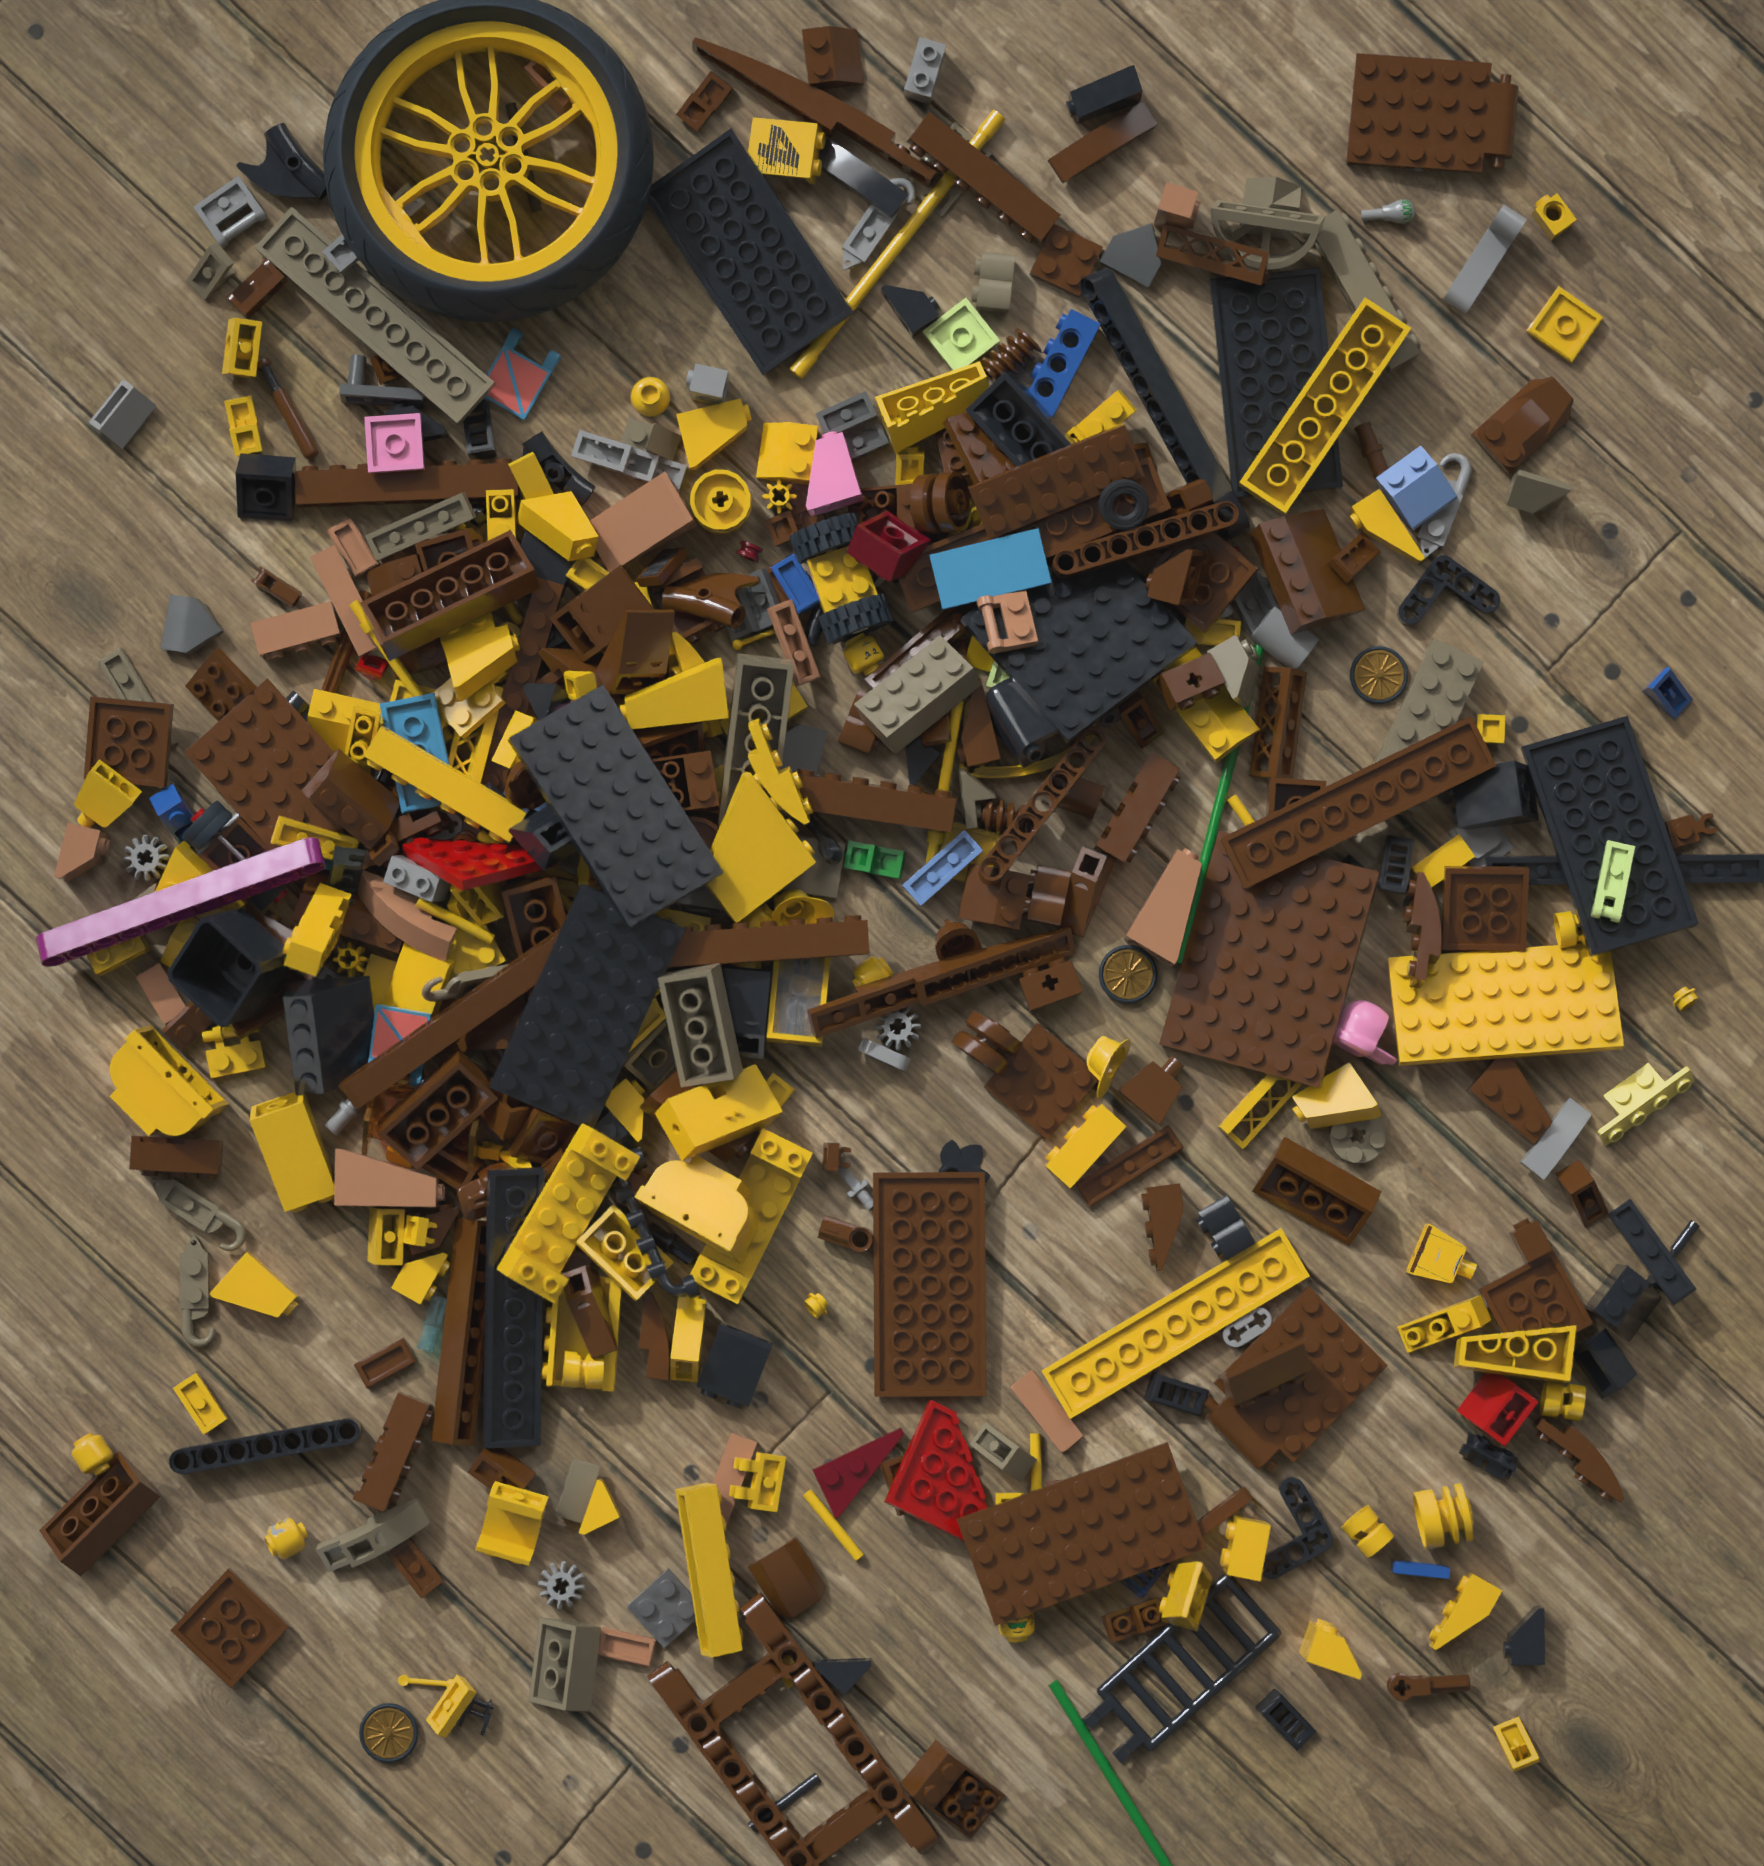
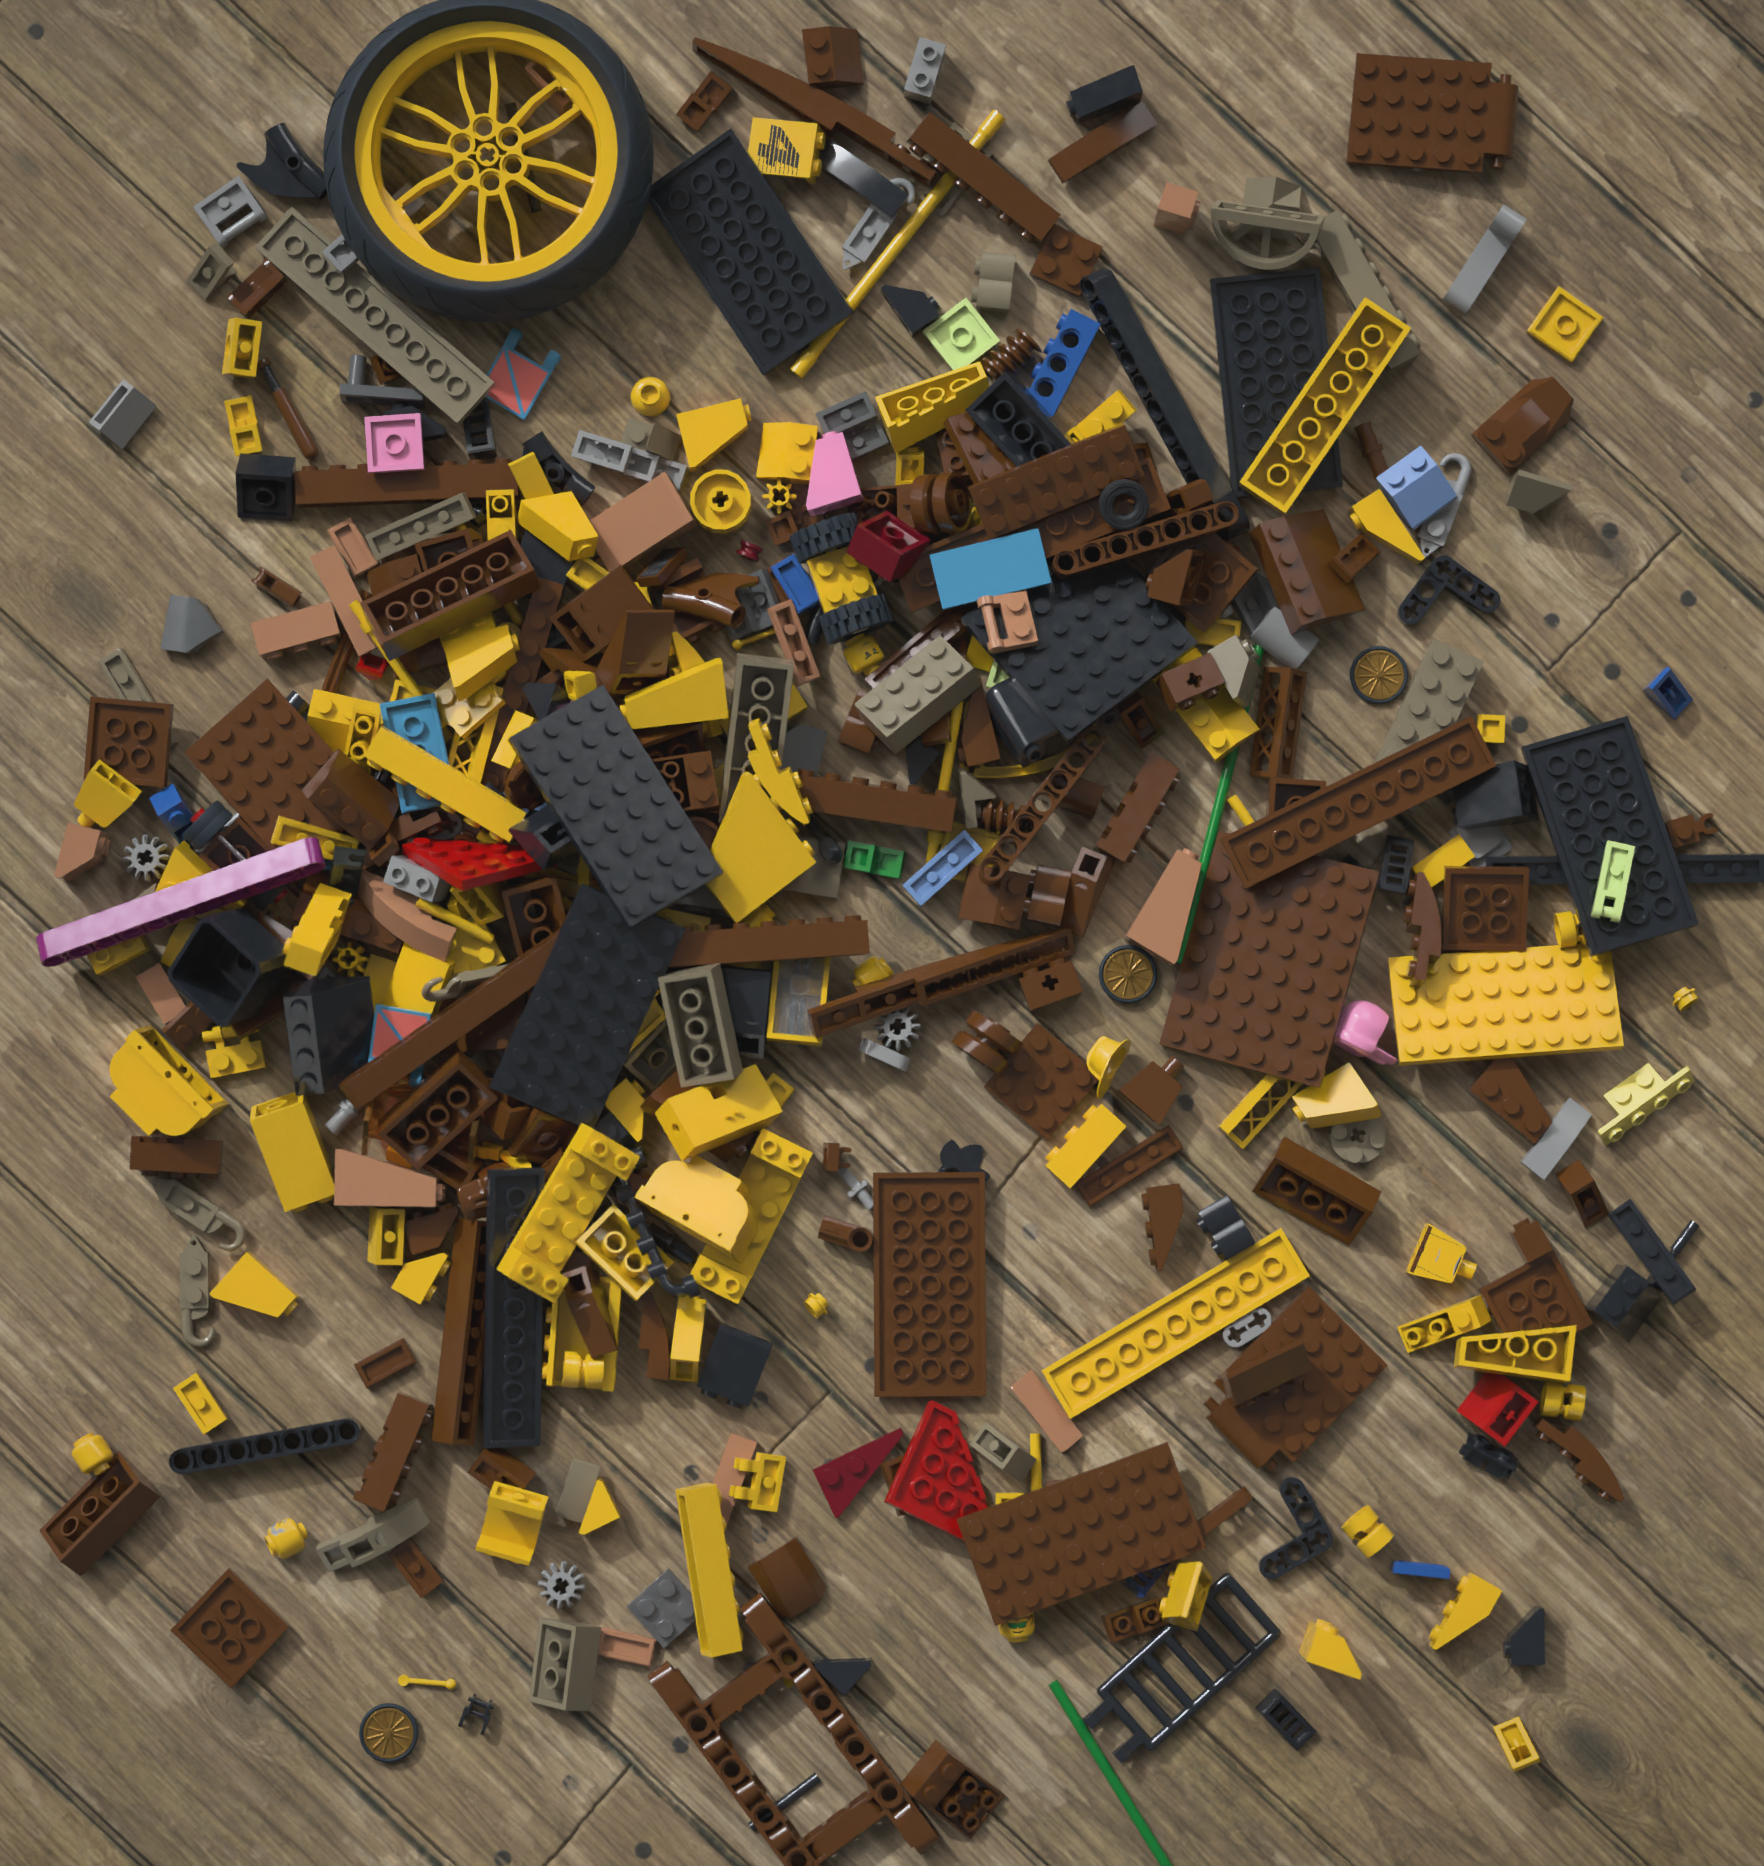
(220, 684): reddish brown plate -> none
(416, 1231): yellow tile -> none
(432, 1324): clear light blue axle -> none
(451, 1706): yellow plate -> none
(707, 384): light grey brick -> none
(798, 905): yellow piece -> none
(833, 1525): yellow bar -> none
(955, 939): reddish brown piece -> none
(1134, 254): dark grey slope -> none
(1154, 1387): black slope -> none
(1210, 263): reddish brown fence -> none
(1245, 1547): yellow brick -> none
(1399, 211): light grey piece -> none
(1426, 1685): reddish brown connector -> none
(1443, 1516): yellow wheel -> none
(1553, 228): yellow brick -> none
(1604, 1363): black brick -> none

